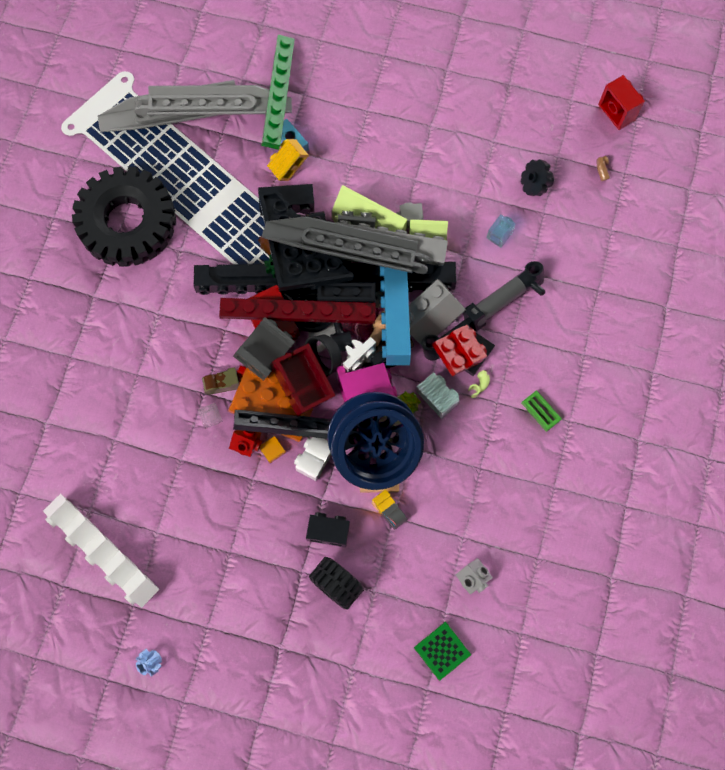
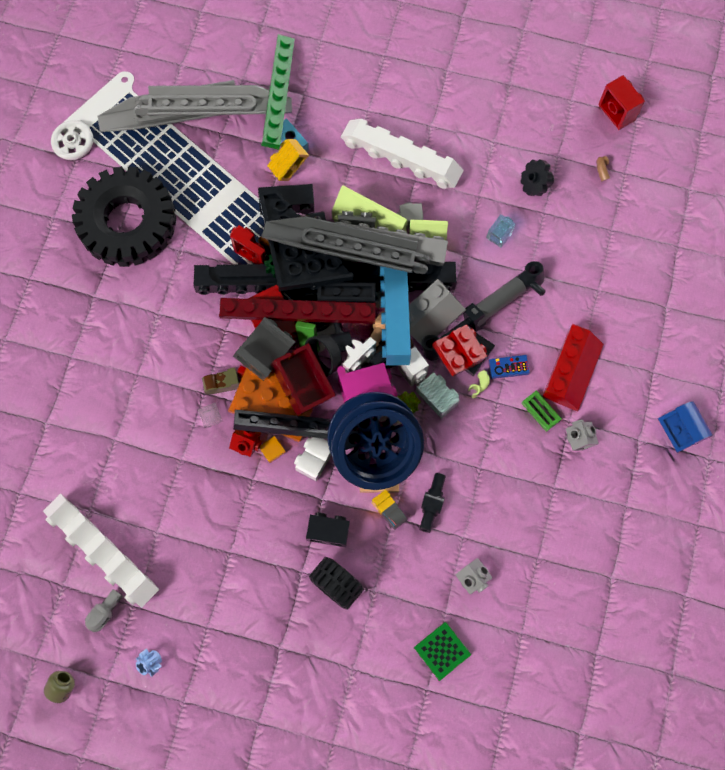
(59, 686): none -> olive head
(81, 150): none -> white plate
(102, 613): none -> light grey arm
(246, 245): none -> red plate
(305, 331): none -> bright green tile
(402, 153): none -> white brick
(417, 370): none -> white brick
(432, 502): none -> black pin
(508, 366): none -> tile
(573, 368): none -> red slope
(581, 435): none -> light grey brick
(685, 426): none -> blue brick

